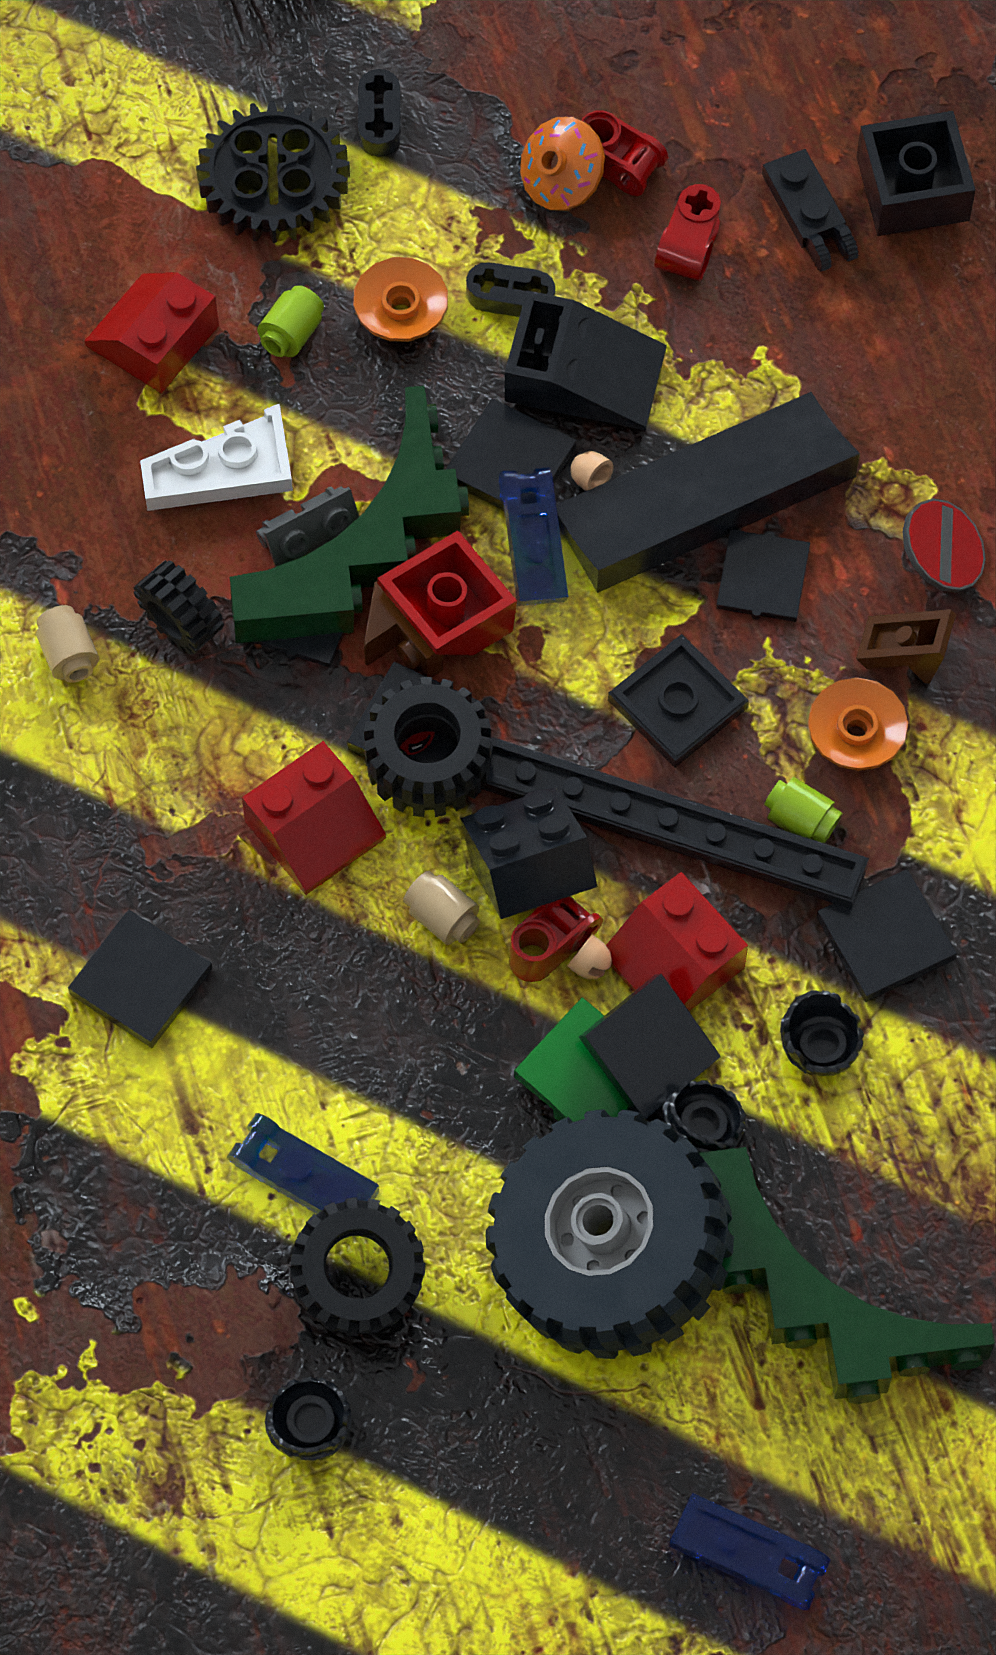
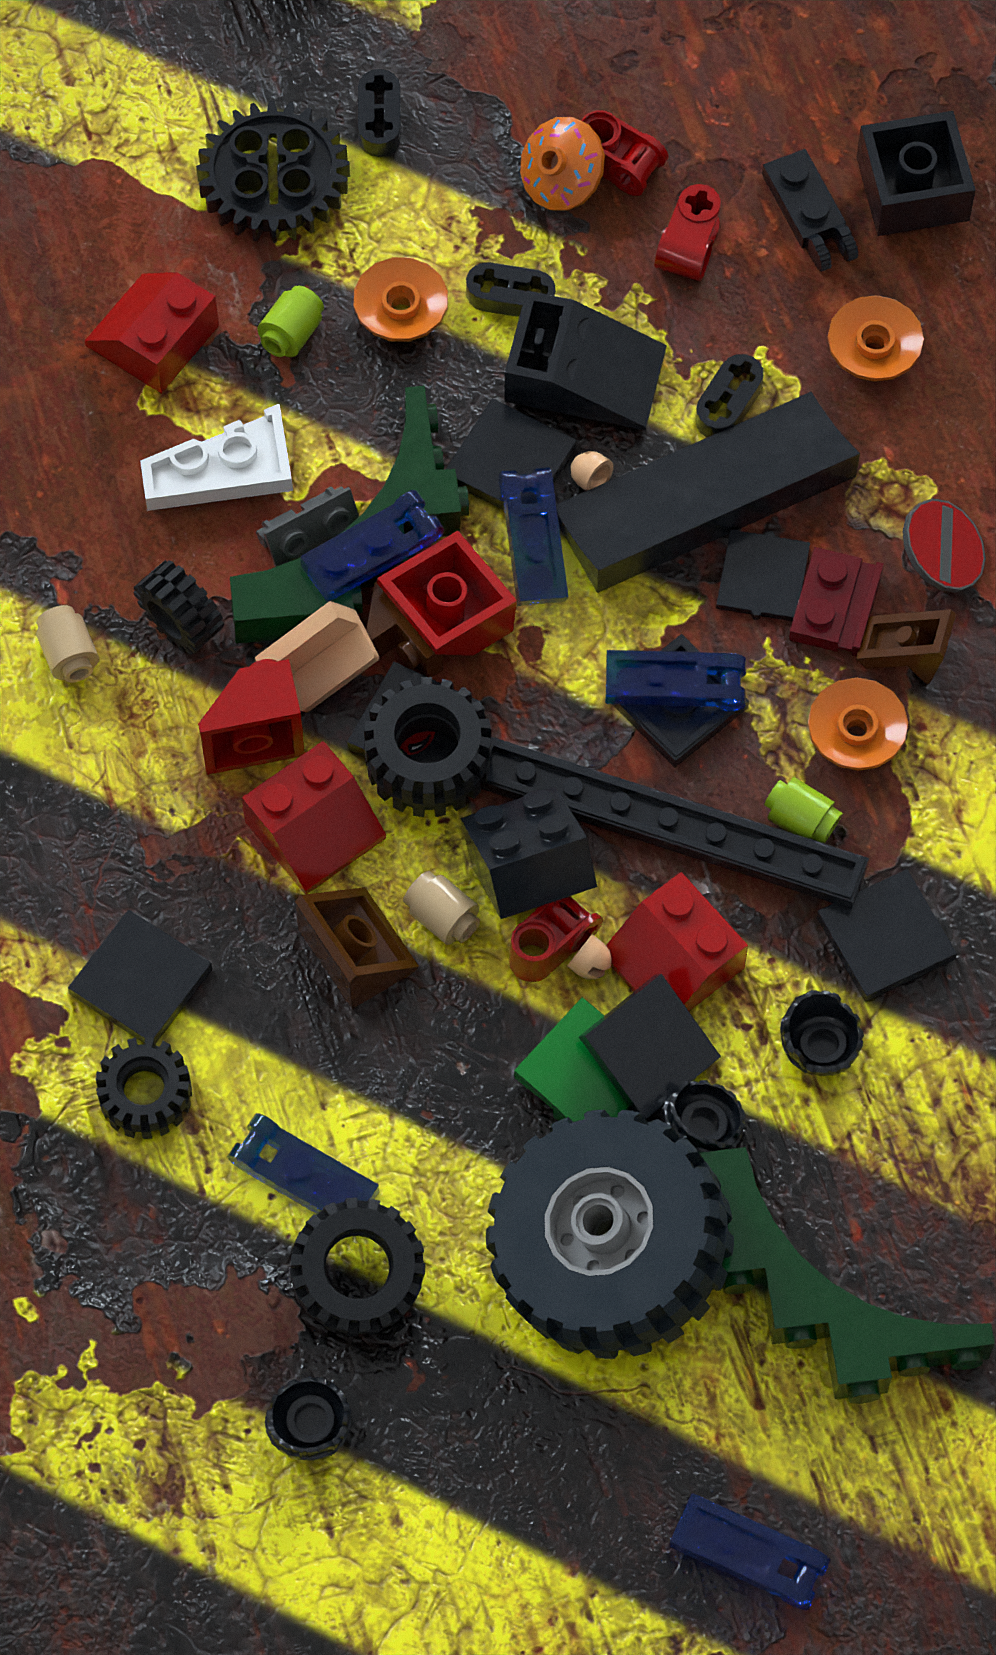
(148, 1117): none -> black tyre
(253, 719): none -> red slope
(324, 653): none -> light nougat panel
(353, 942): none -> reddish brown slope
(371, 546): none -> clear blue plate
(675, 679): none -> clear blue plate
(720, 392): none -> black beam
(835, 601): none -> dark red plate
(879, 322): none -> orange dish

